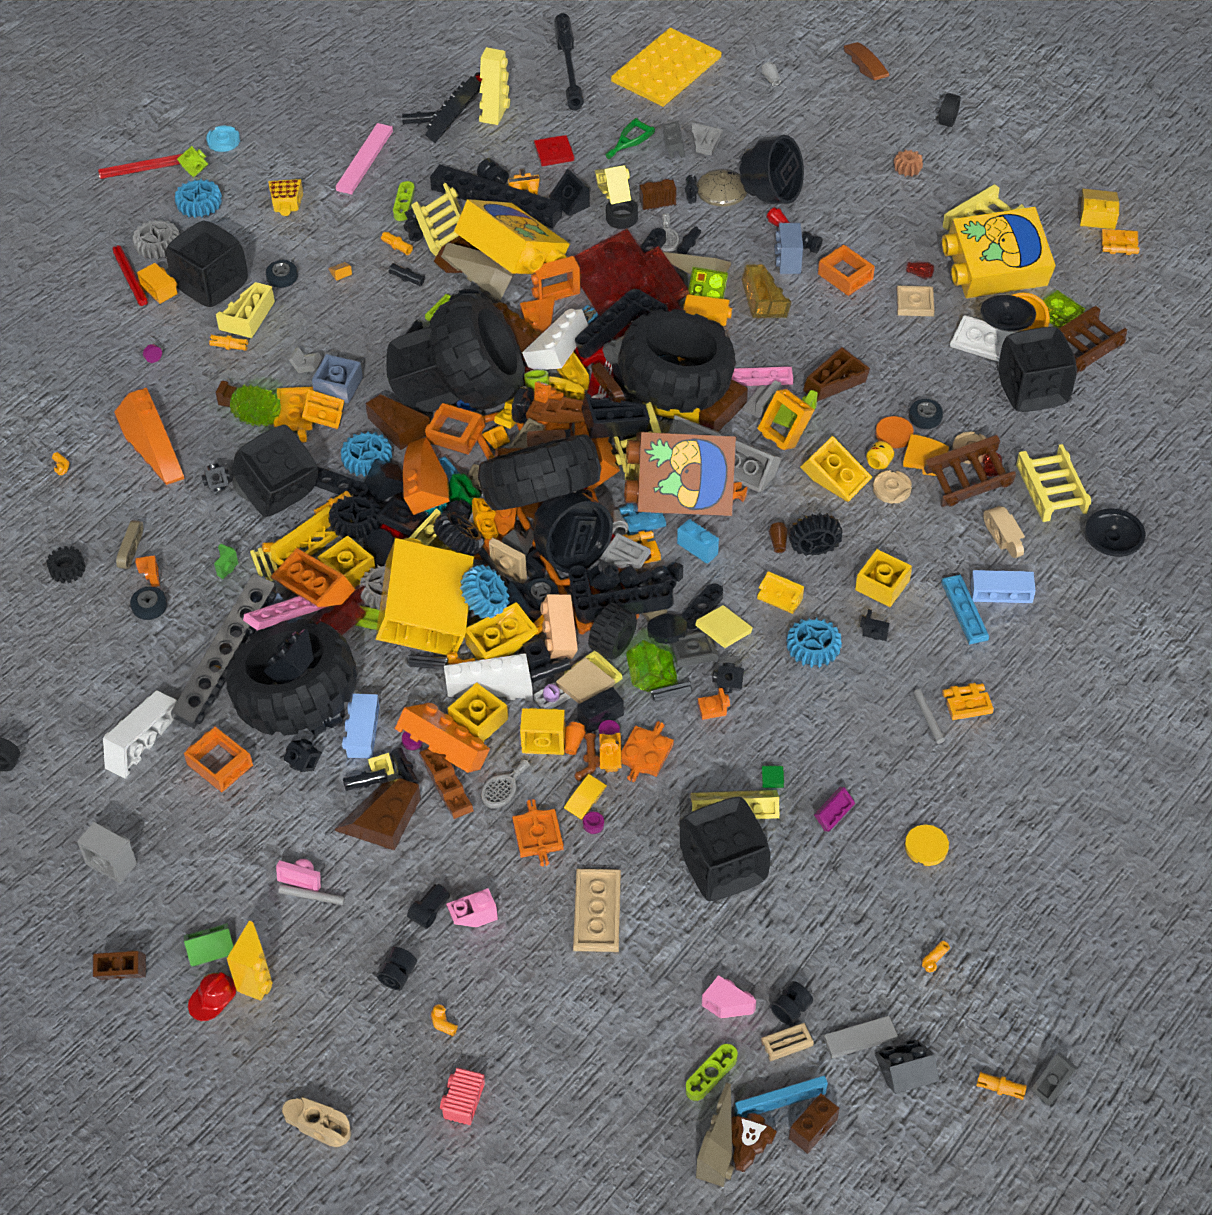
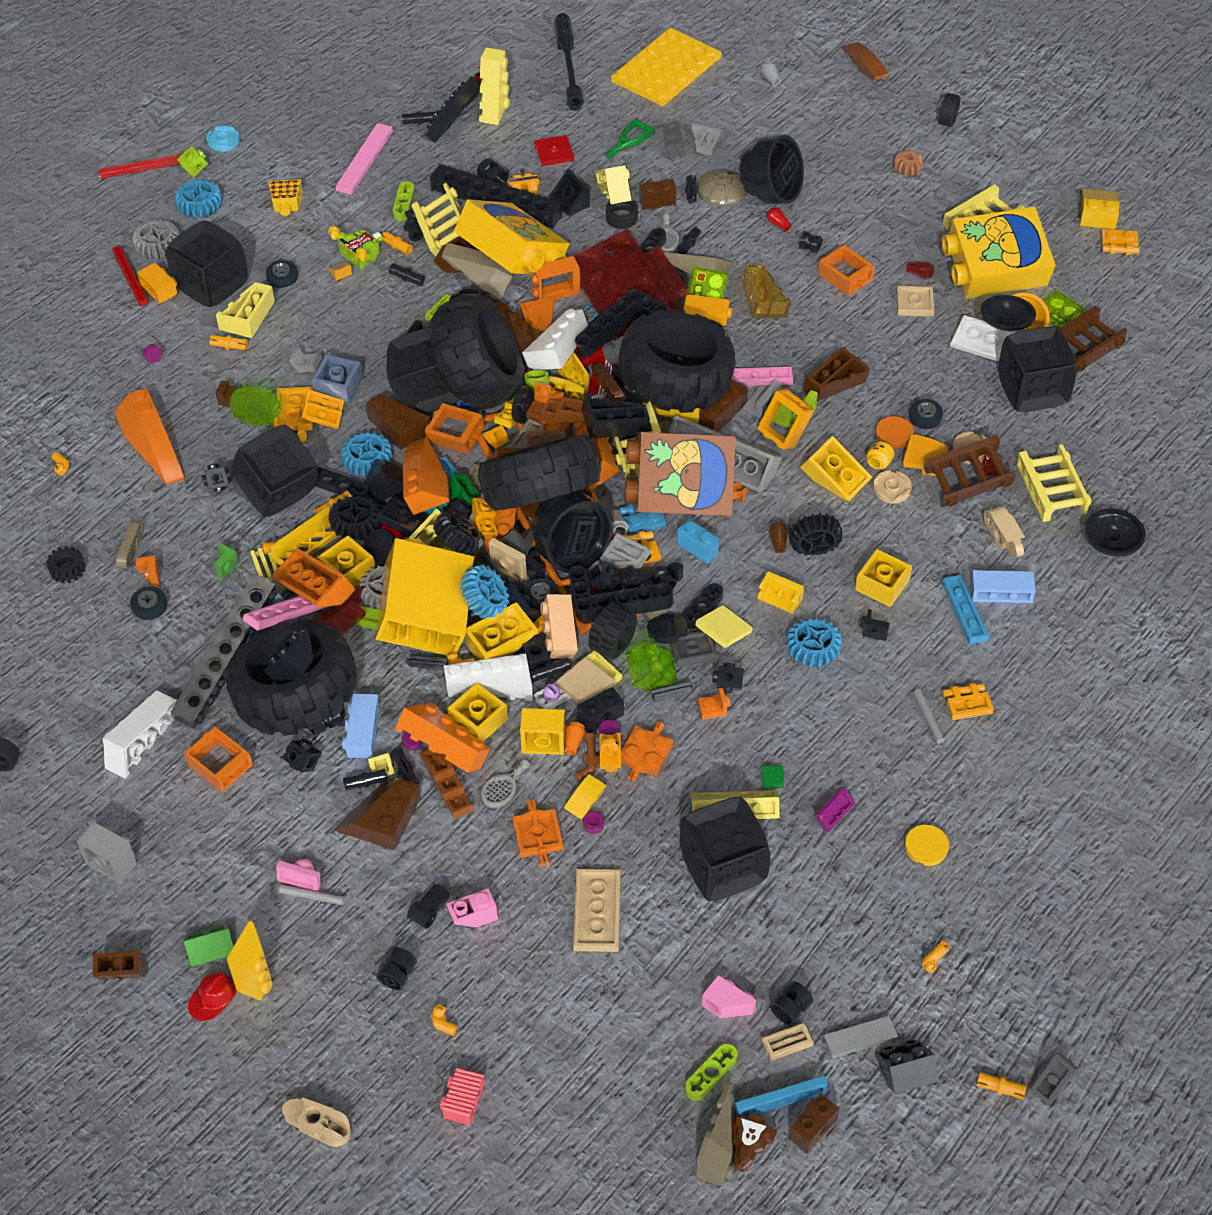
(358, 246): none -> torso
(789, 248): sand blue brick -> none

